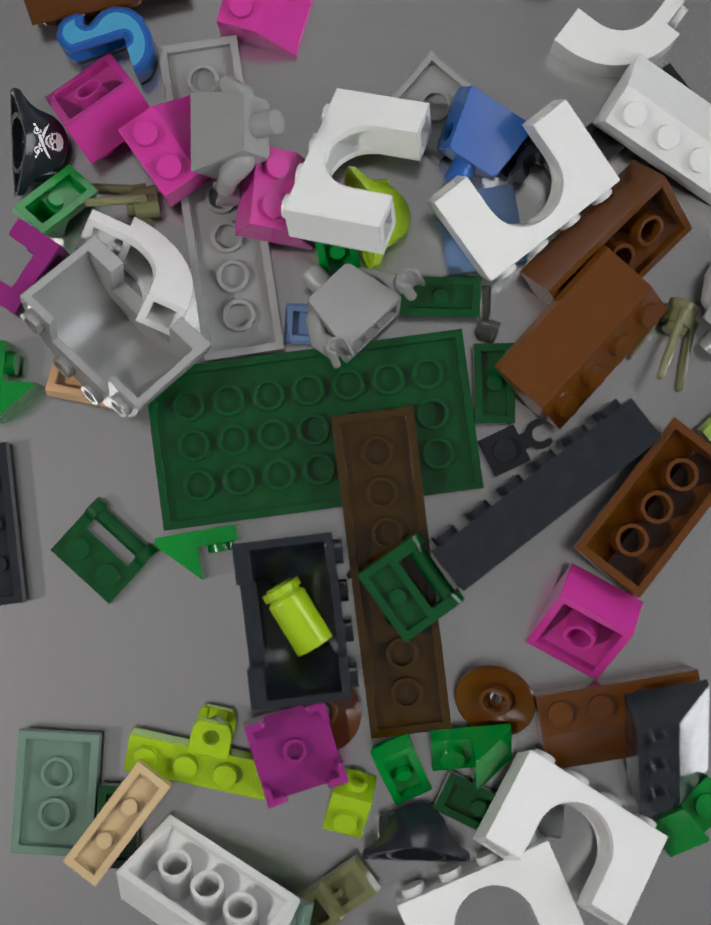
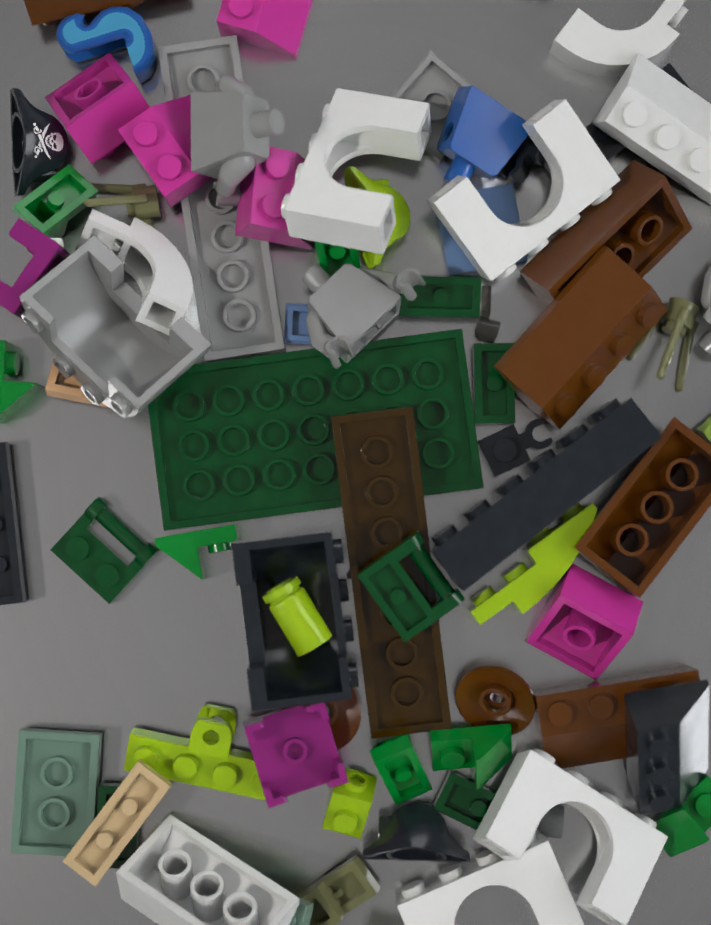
(550, 557): none -> lime slope

